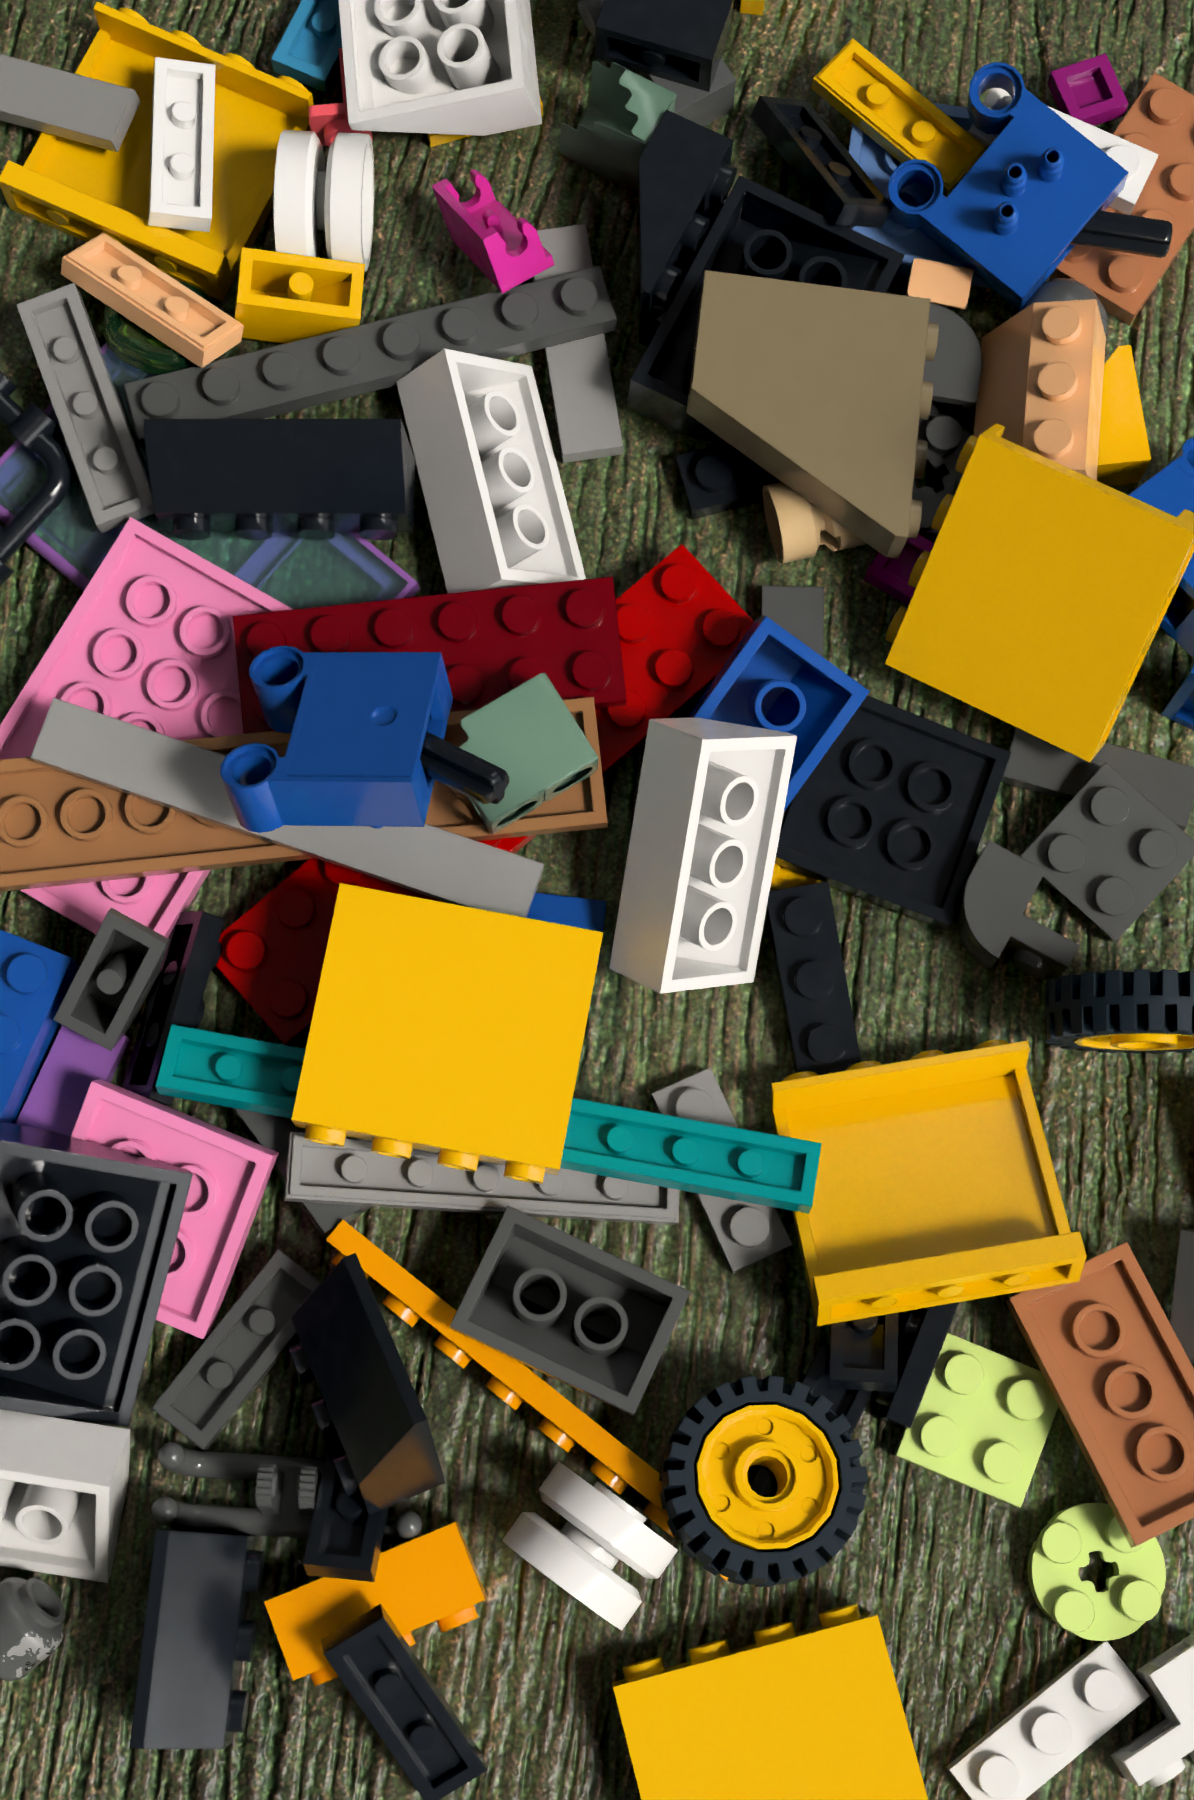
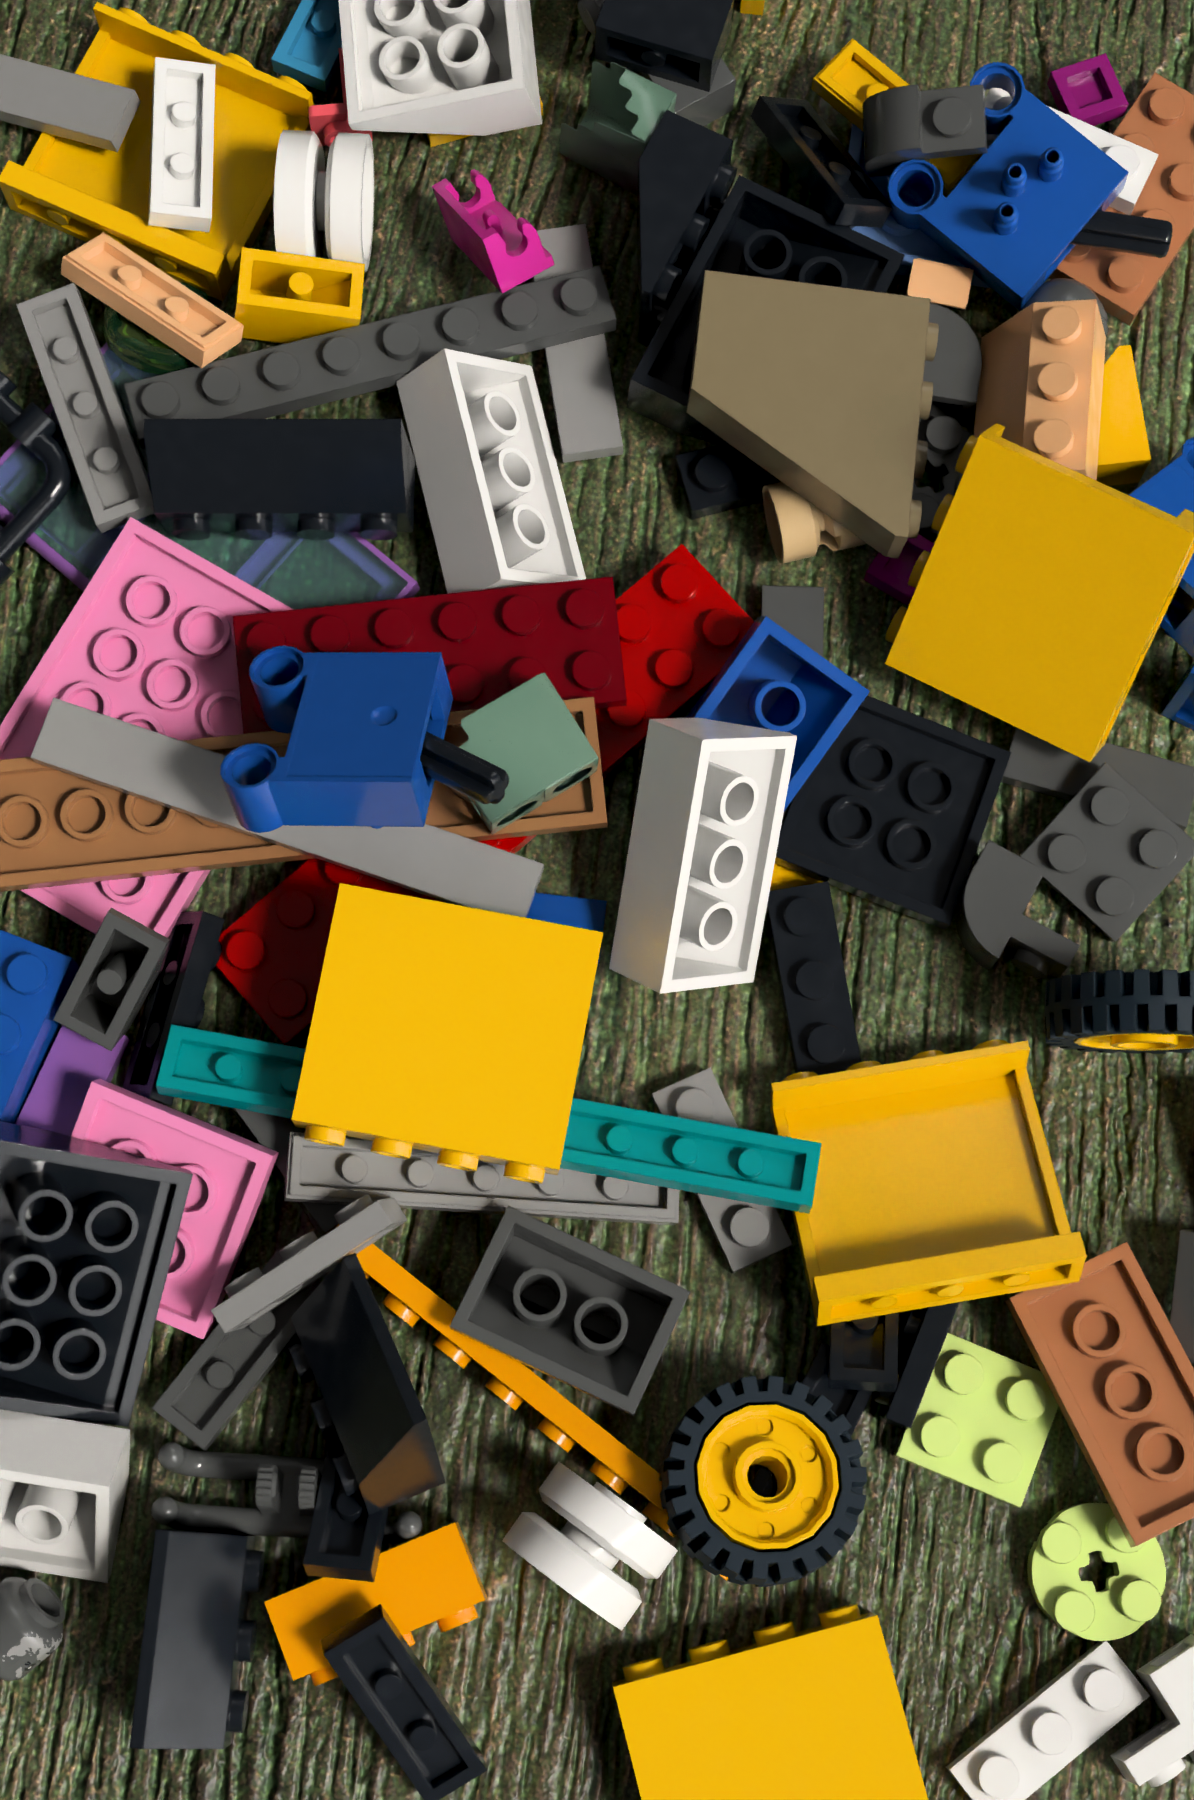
(307, 1261): none -> light grey plate
(922, 125): none -> dark grey brick

